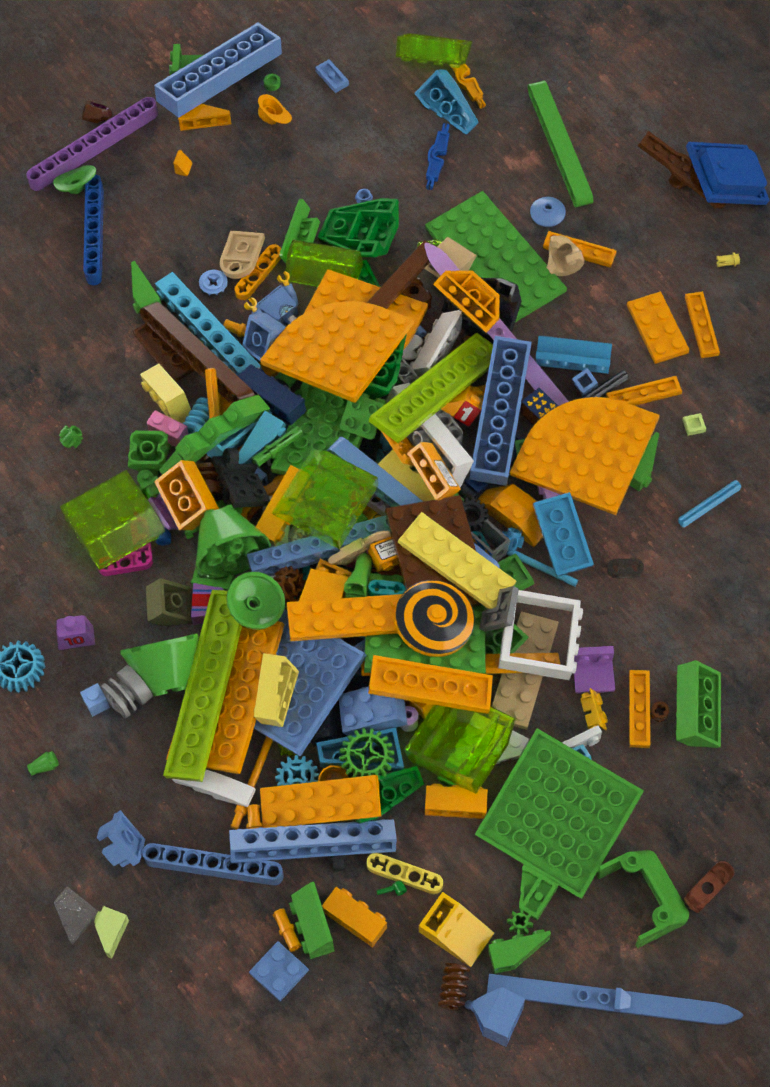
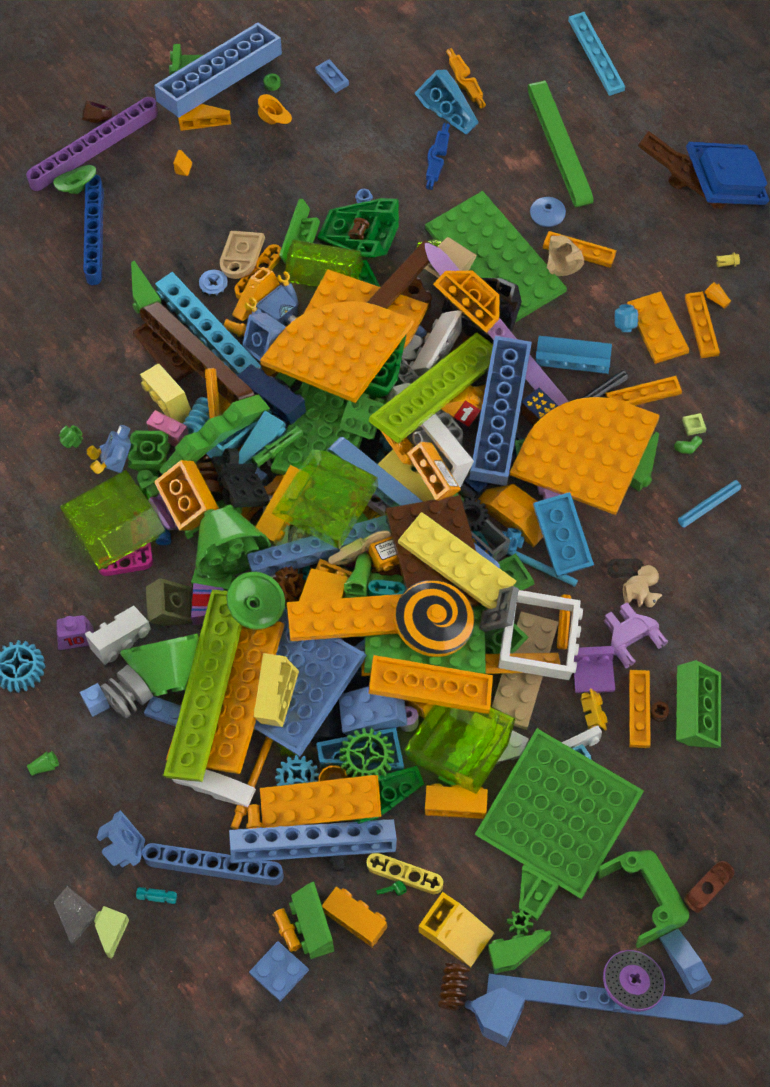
(112, 452): none -> medium blue torso
(118, 634): none -> white wedge
(156, 895): none -> teal axle
(163, 711): none -> medium blue plate
(258, 287): none -> light orange slope
(365, 225): none -> reddish brown bush
(433, 49): clear neon green slope -> none
(563, 627): none -> light orange axle
(585, 382): medium blue brick -> none
(596, 53): none -> medium azure plate
(618, 976): none -> piece
(626, 318): none -> dark azure head
(630, 631): none -> lavender connector
(637, 587): none -> tan animal
(686, 961): none -> medium blue slope
(688, 447): none -> bright green arm
(717, 295): none -> light orange cone

